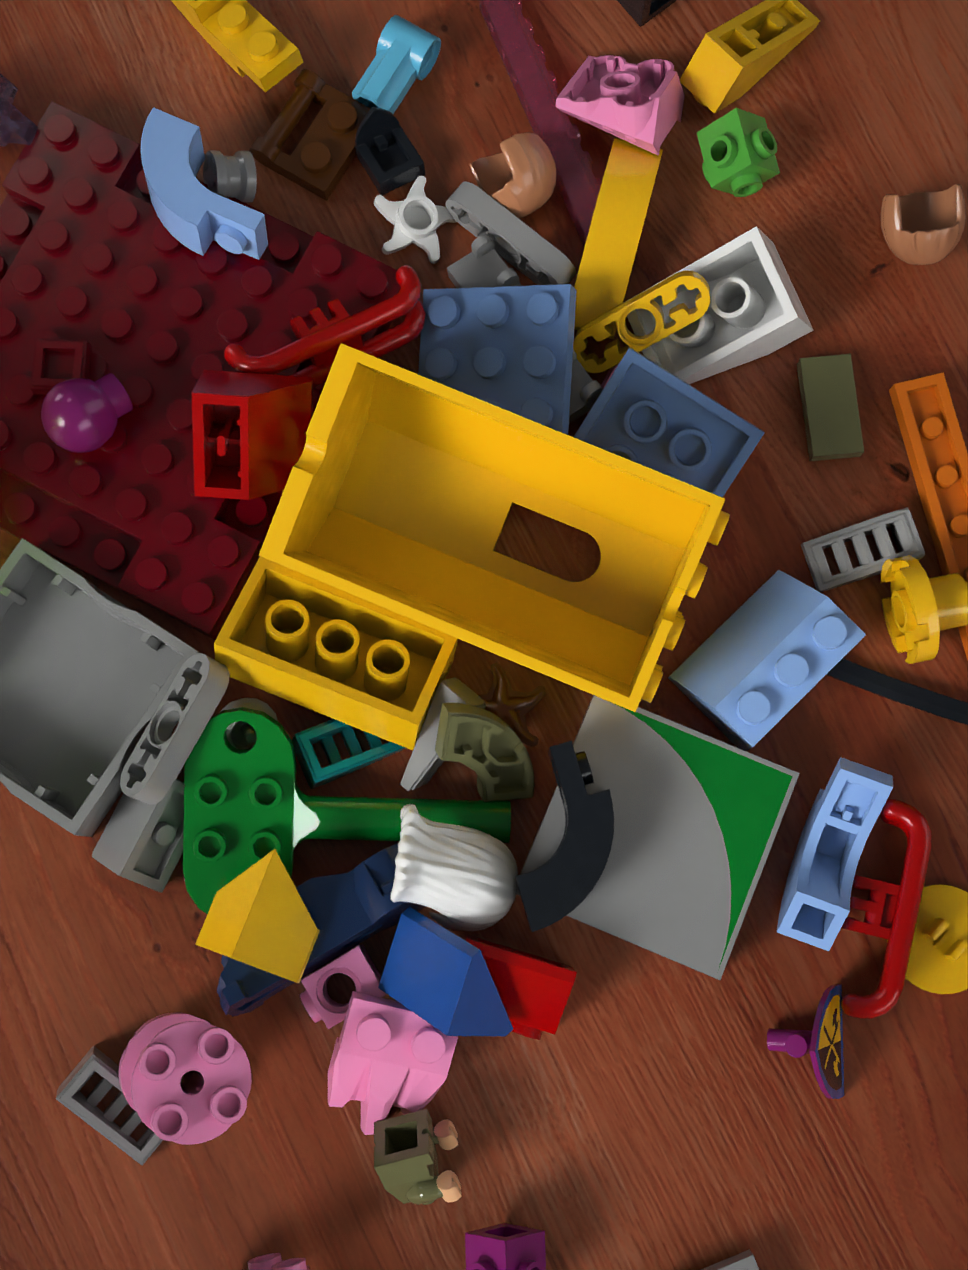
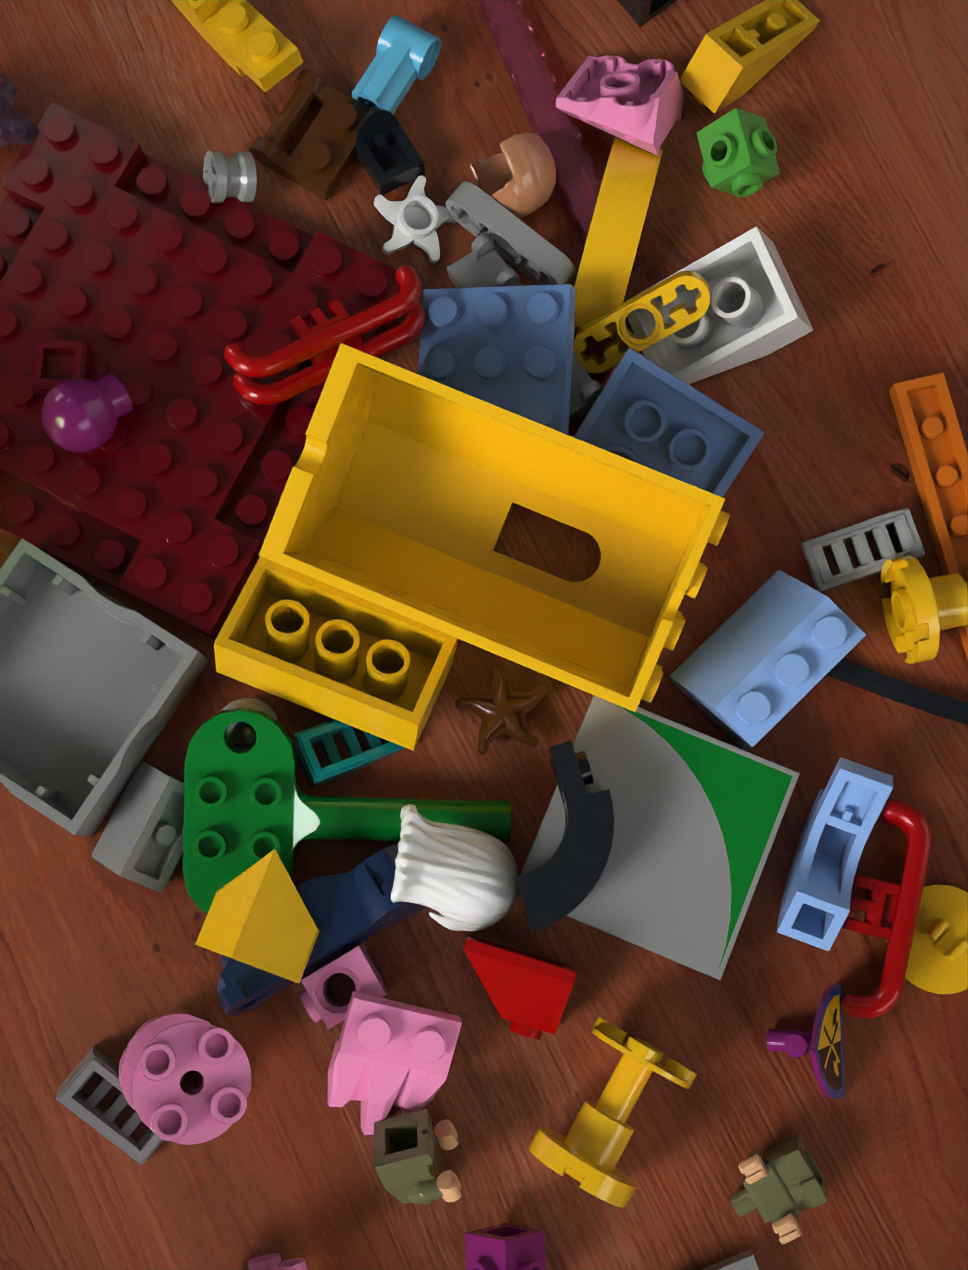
(159, 755): light grey beam -> none
(187, 209): light blue arch -> none
(248, 432): red slope -> none
(424, 759): light grey slope -> none
(442, 979): blue slope -> none
(487, 747): olive tile -> none
(601, 1130): none -> yellow piece
(781, 1186): none -> olive piece
(830, 407): olive tile -> none
(923, 225): nougat hair -> none

